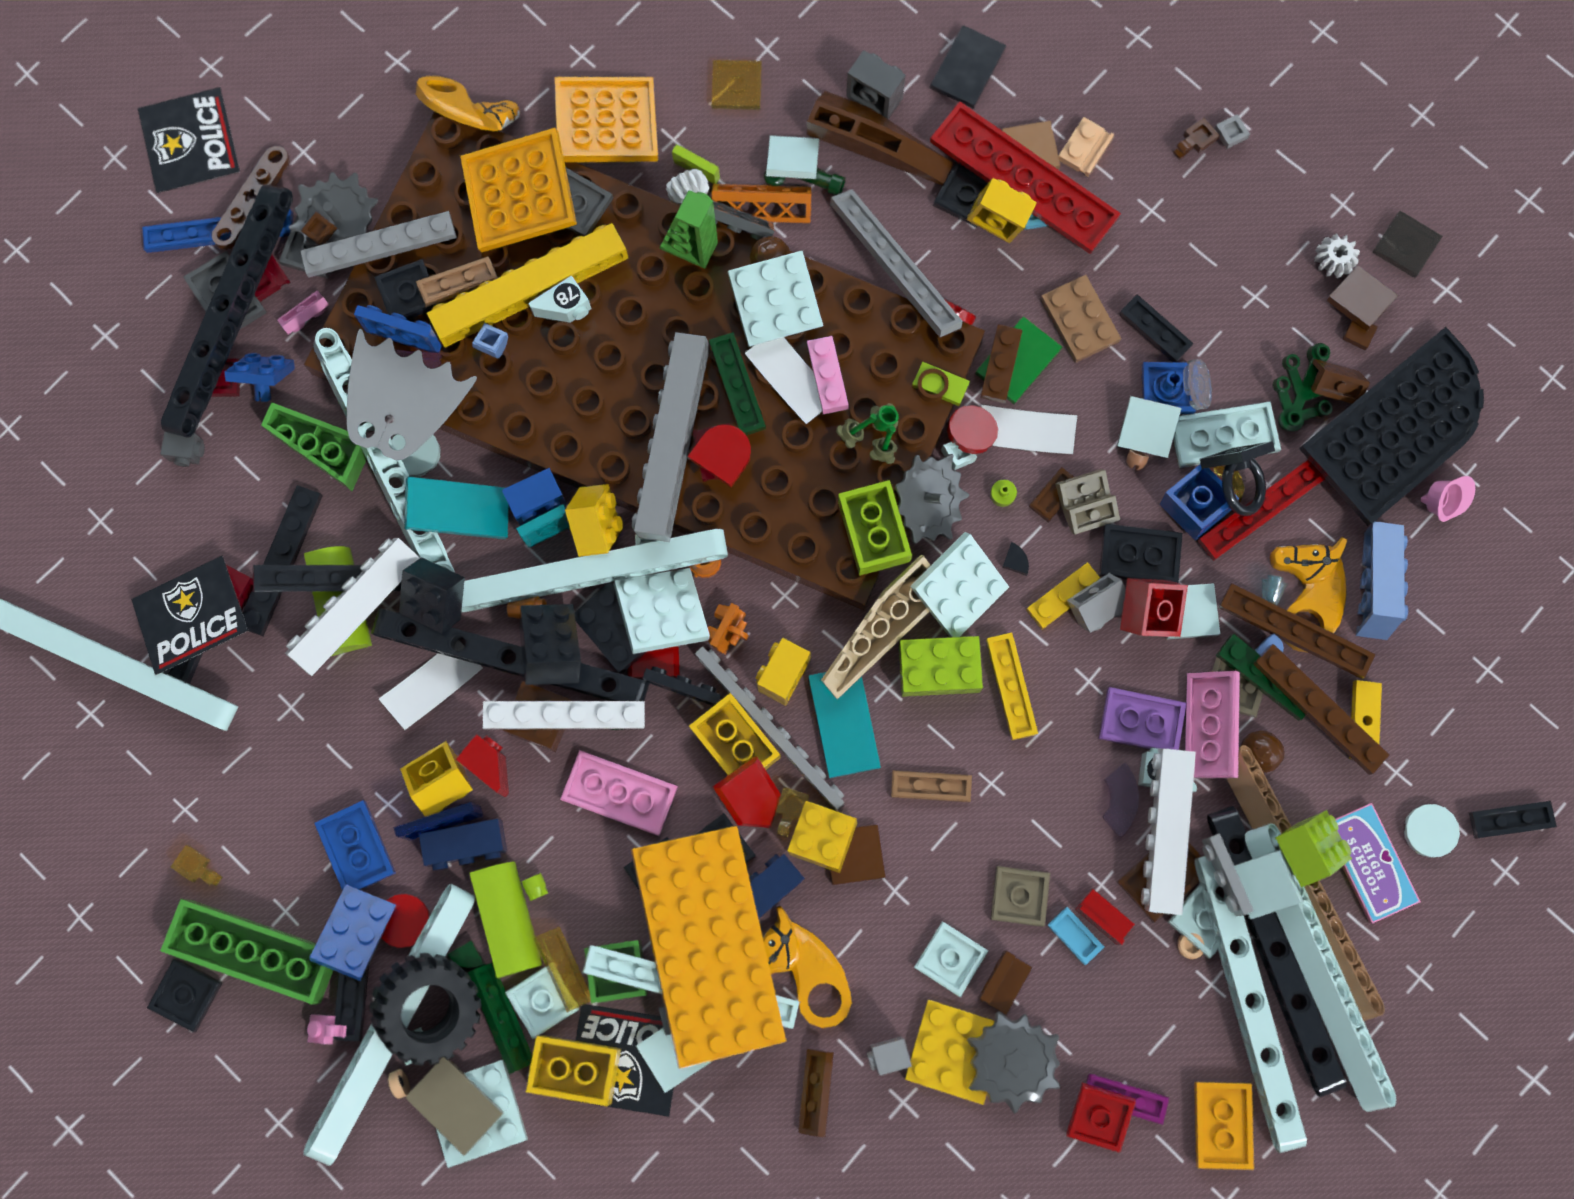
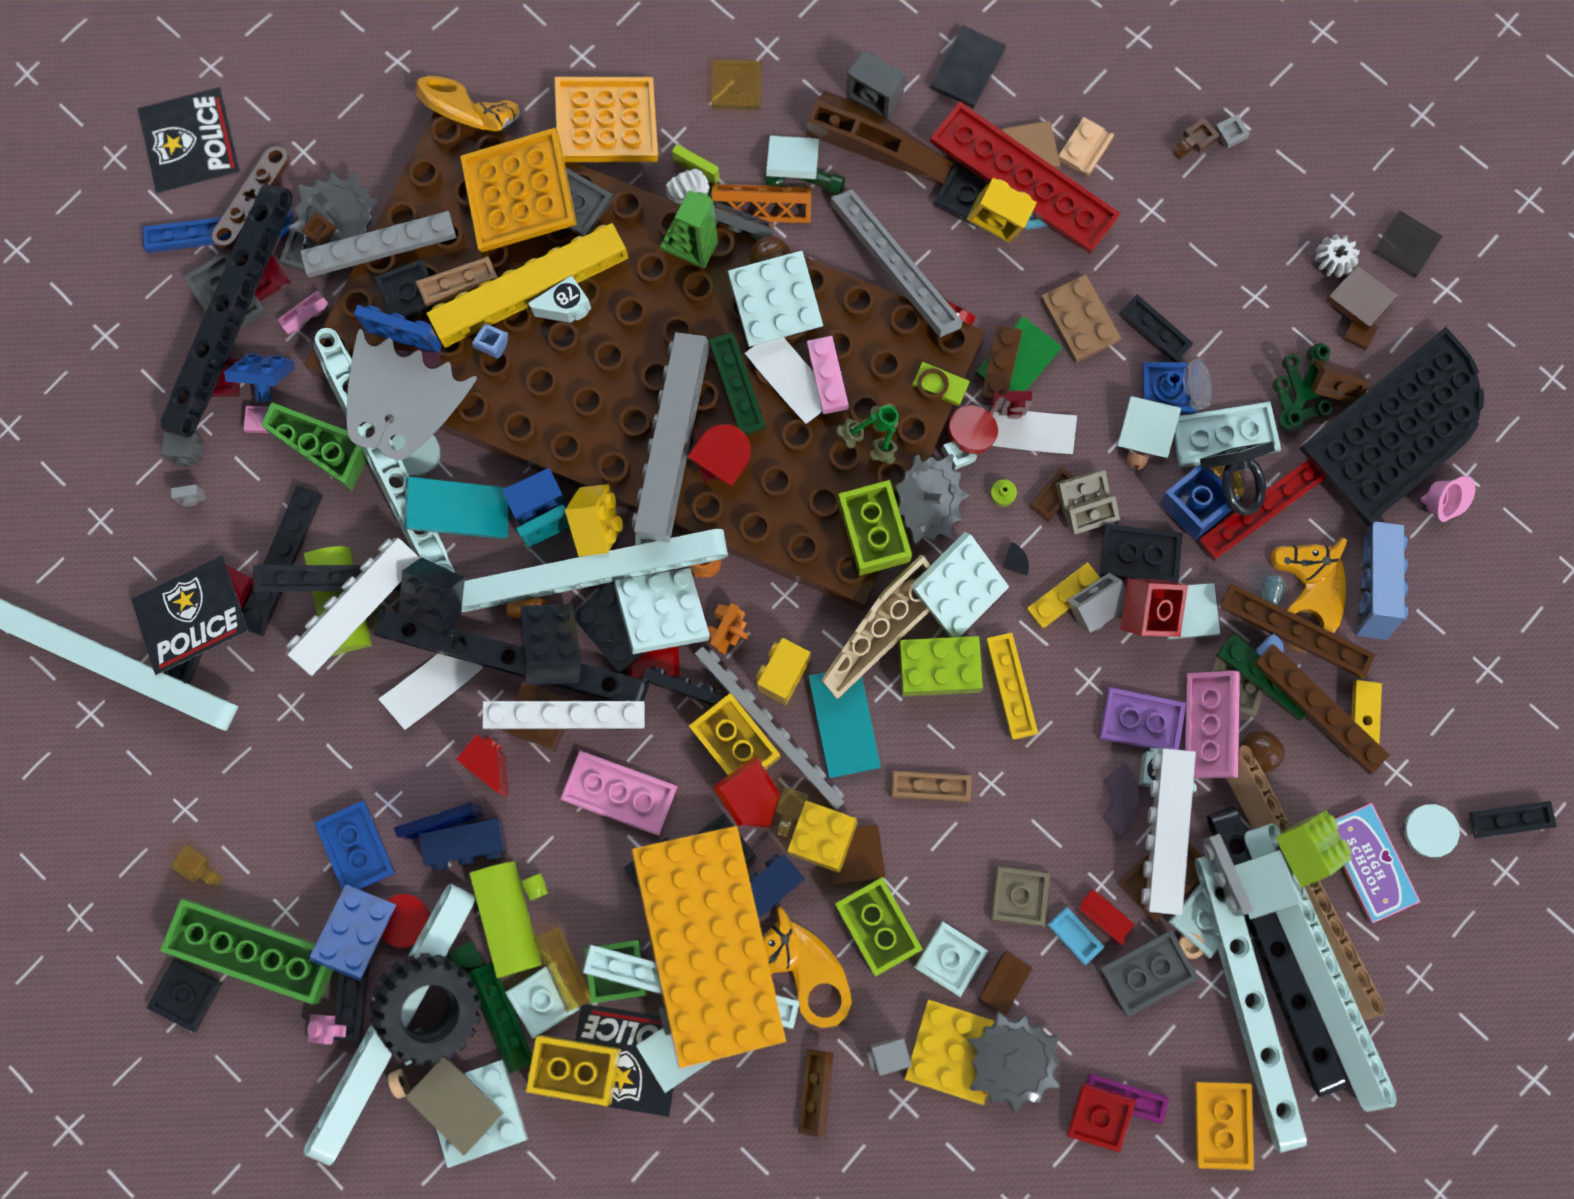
(188, 495): none -> light grey plate
(253, 419): none -> bright pink tile
(436, 779): yellow brick -> none
(878, 927): none -> lime brick
(1012, 404): none -> dark red plate
(1149, 973): none -> dark grey plate

